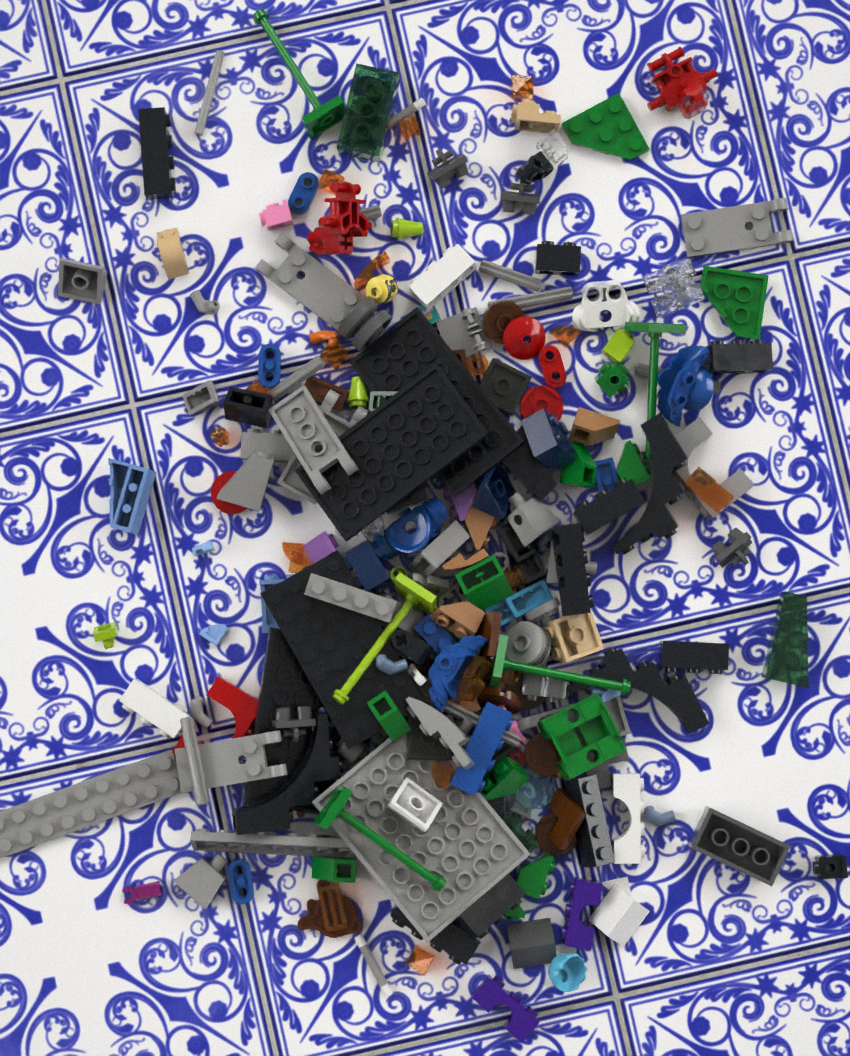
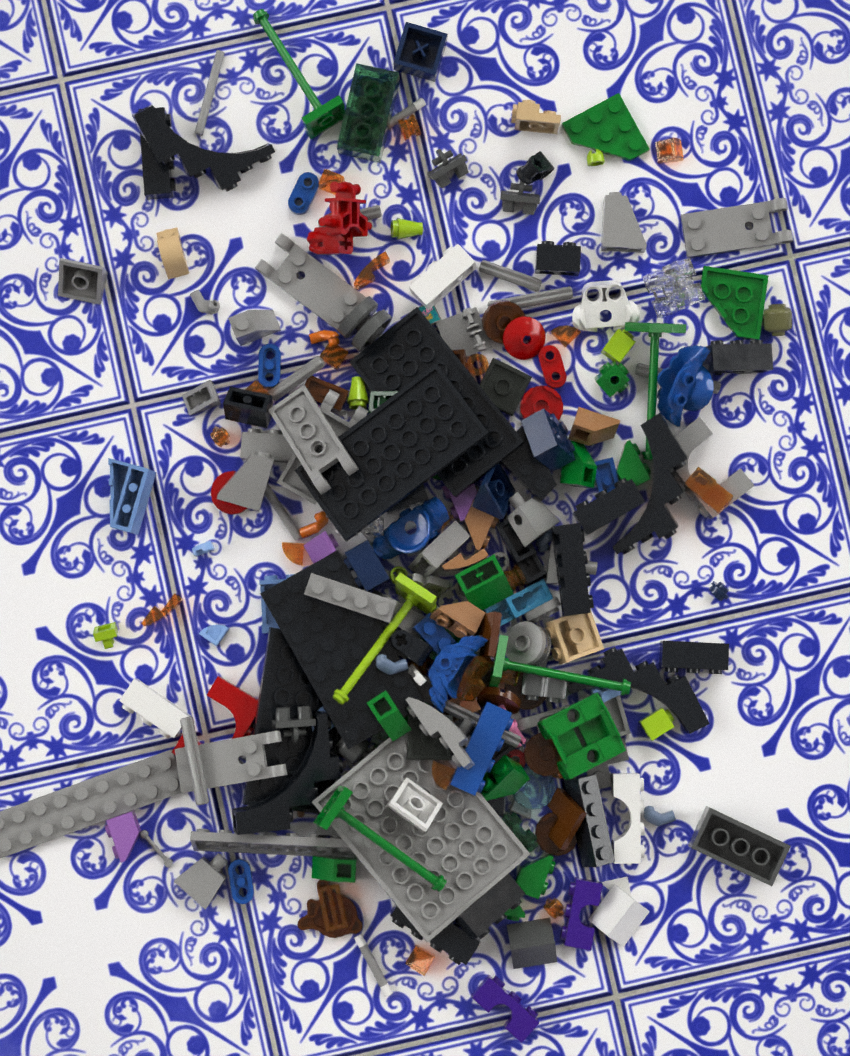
(124, 832): none -> medium lavender slope
(143, 891): magenta bar -> none
(157, 614): none -> clear orange slope
(167, 861): none -> light grey hinge
(197, 713): light grey arm -> none
(223, 166): none -> black arch
(253, 325): none -> light grey slope
(276, 216): bright pink brick -> none
(282, 513): none -> light grey bar
(297, 562): clear orange tile -> none
(313, 528): none -> orange arm
(382, 288): light yellow head -> none
(420, 51): none -> dark blue brick
(521, 87): clear orange slope -> none
(553, 147): clear brick -> none
(554, 907): none -> clear orange plate
(567, 971): medium azure hair -> none
(595, 159): none -> lime hinge
(620, 226): none -> light grey slope
(657, 723): none -> lime brick
(669, 150): none -> clear orange slope
(680, 85): red piece -> none
(719, 590): none -> dark blue plate
(736, 551): dark grey hips -> none
(777, 319): none -> olive head
(788, 644): clear green wedge -> none
(821, 863): black brick -> none

